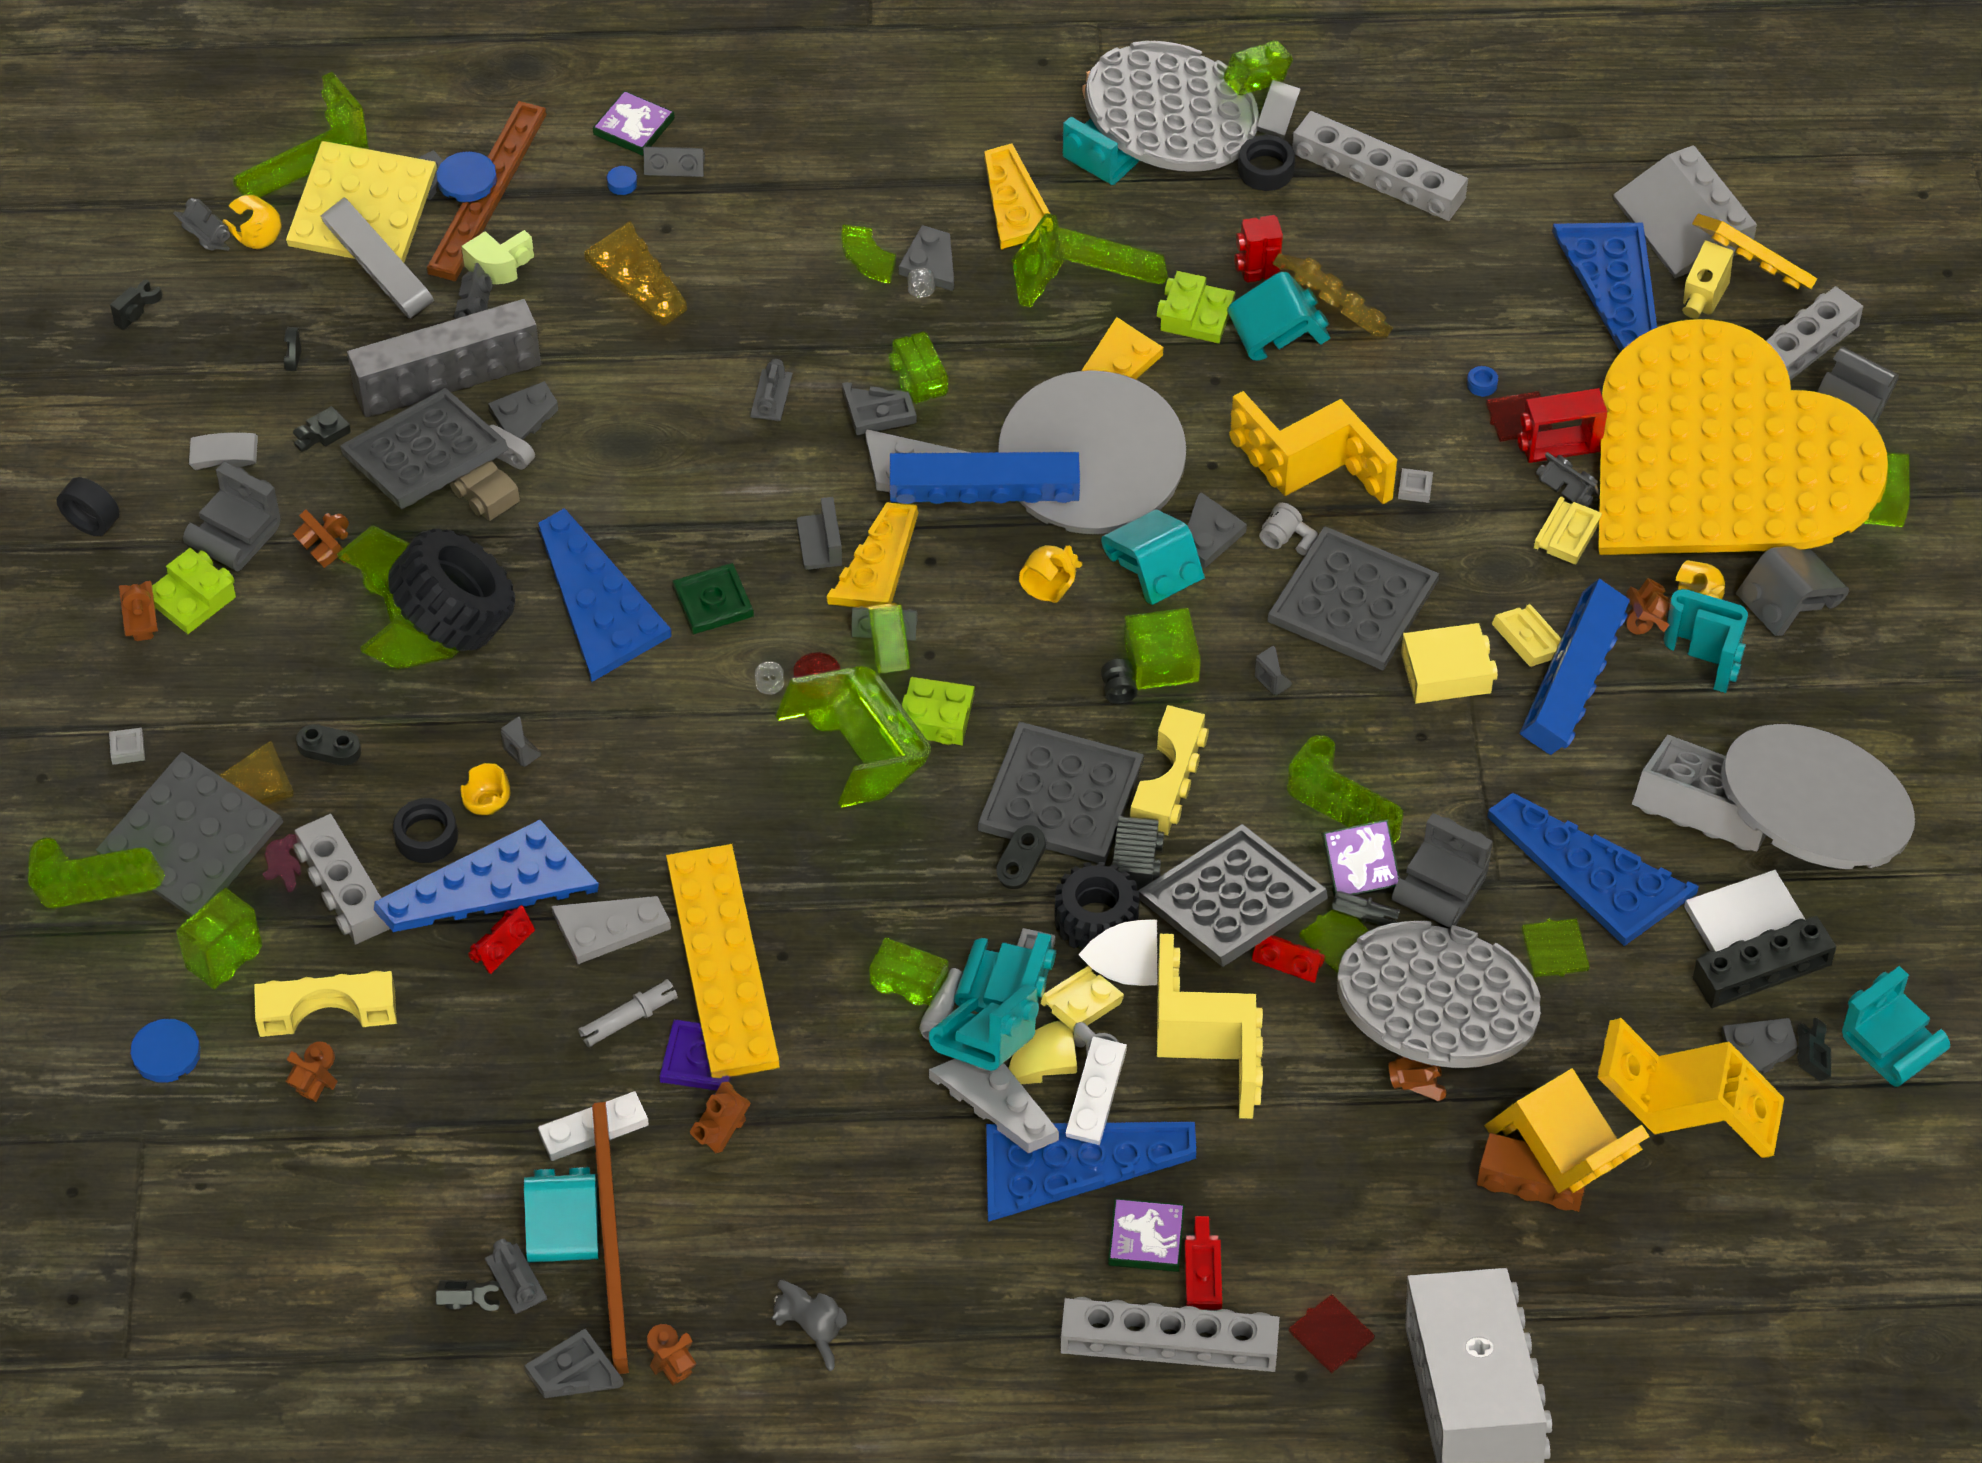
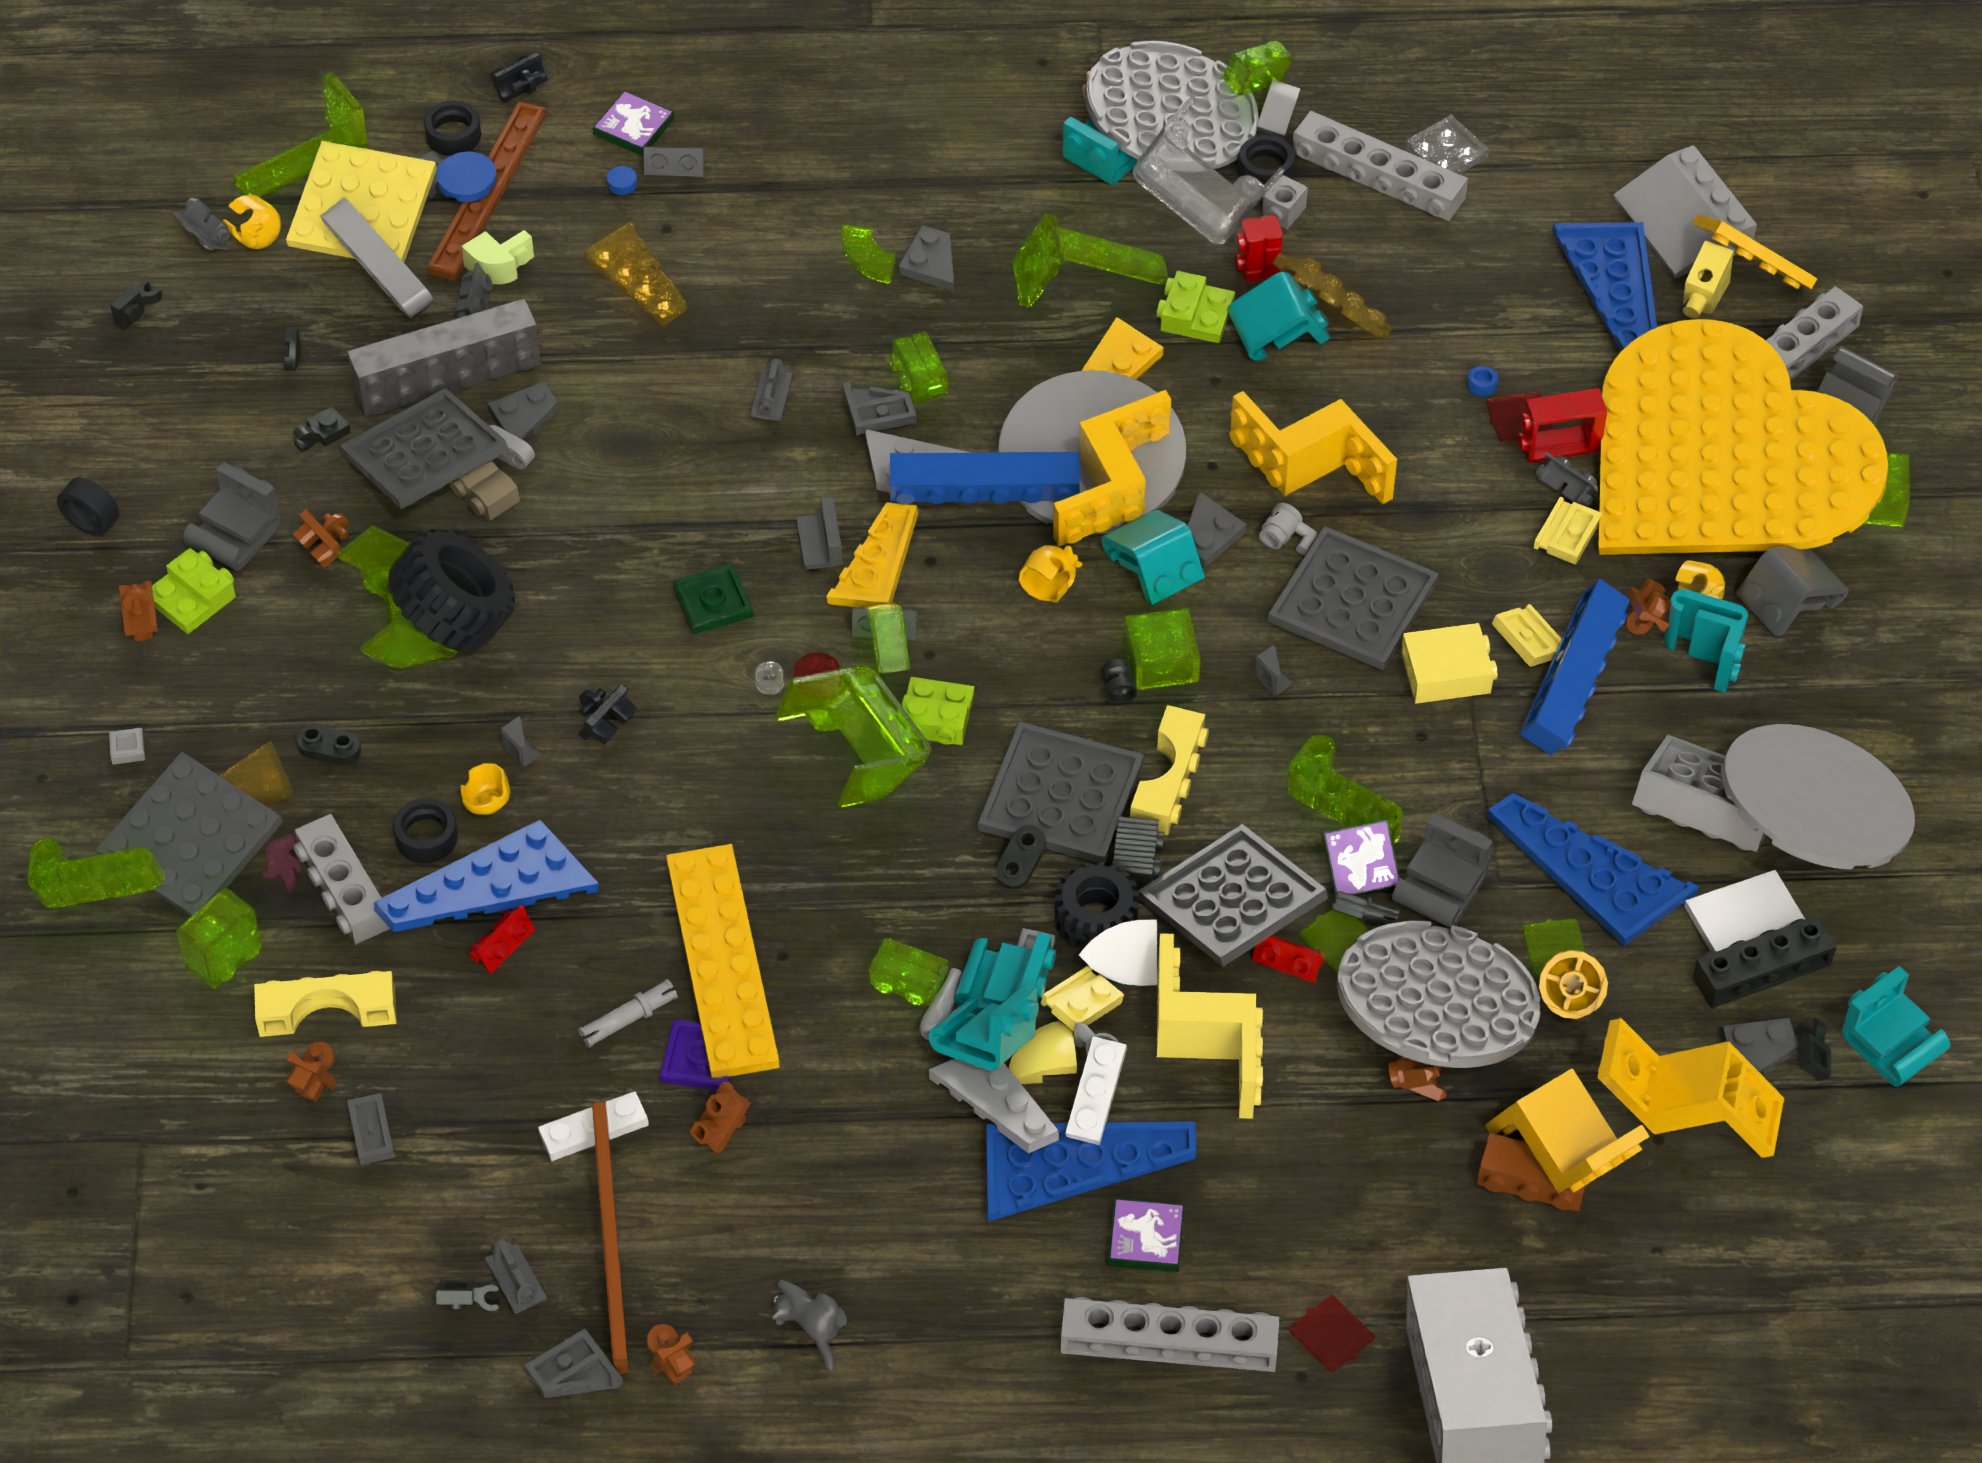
(165, 1050): blue tile -> none
(214, 449): light grey slope -> none
(370, 1129): none -> dark grey plate
(448, 112): none -> black tyre
(519, 77): none -> black hips
(561, 1215): teal piece -> none
(597, 723): none -> black hips
(602, 605): blue wing -> none
(609, 925): light grey wing -> none
(921, 289): clear bush -> none
(1013, 195): yellow wing -> none
(1107, 457): none -> yellow bracket
(1193, 186): none -> clear windscreen
(1203, 1267): red hinge -> none
(1285, 201): none -> light grey brick
(1415, 485): light grey tile -> none
(1448, 146): none -> clear plate
(1573, 984): none -> yellow cylinder

